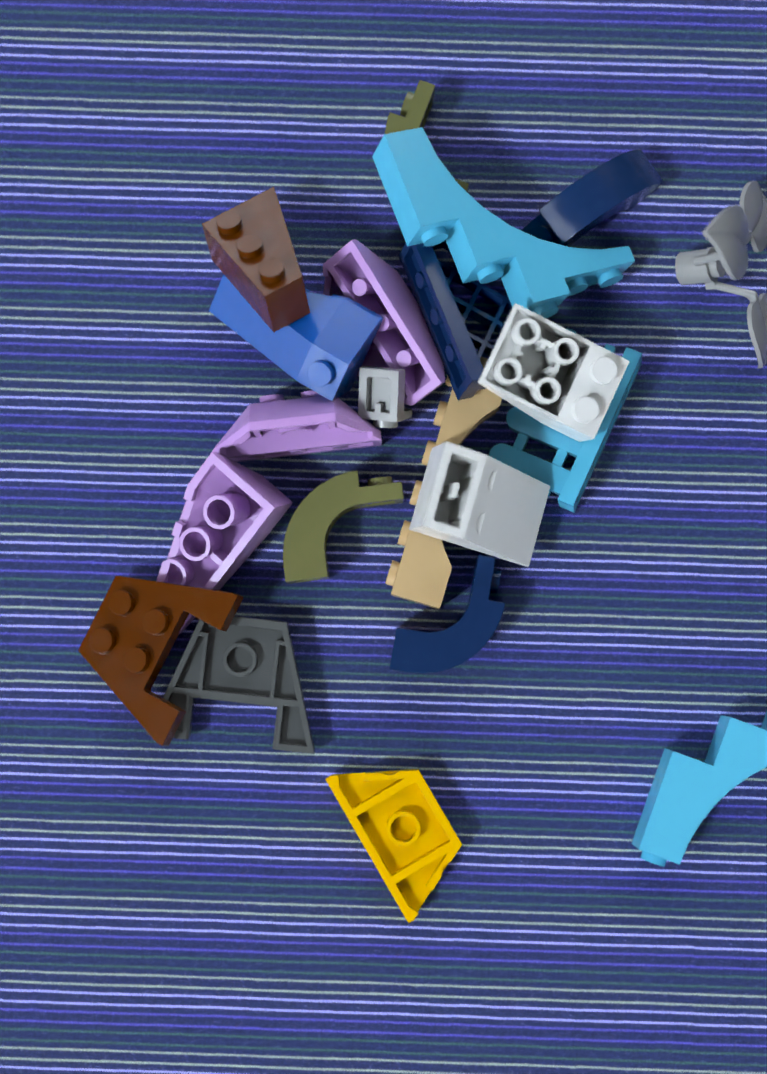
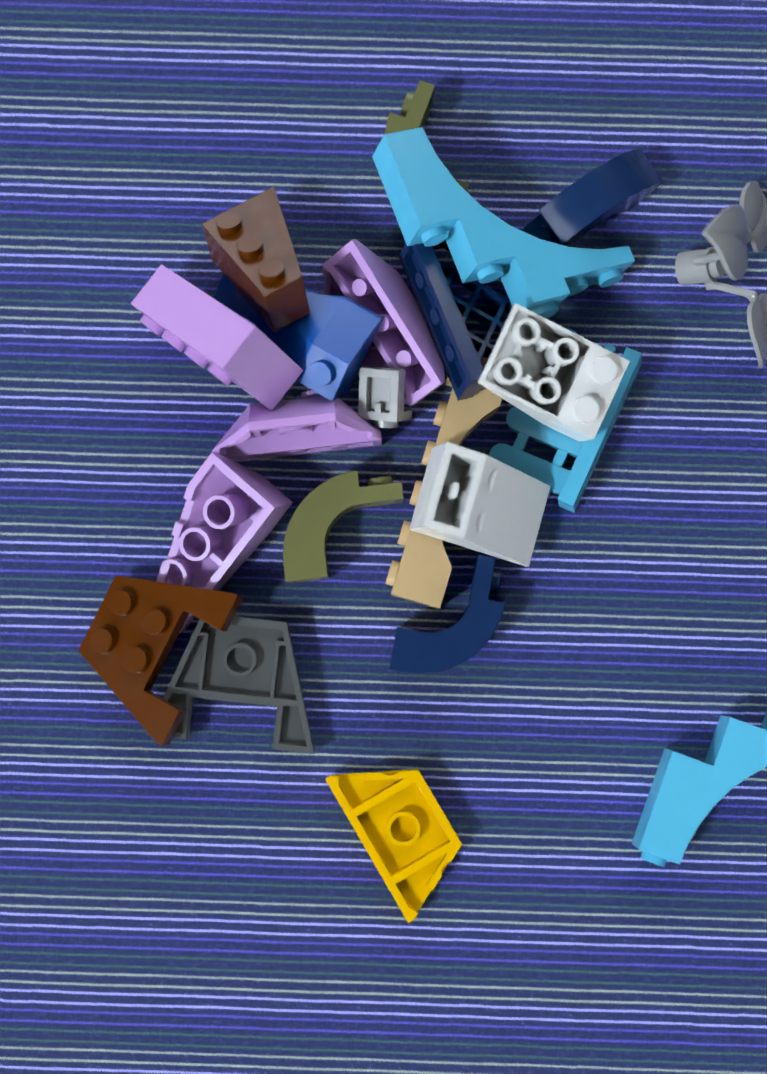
(215, 337): none -> lavender wedge

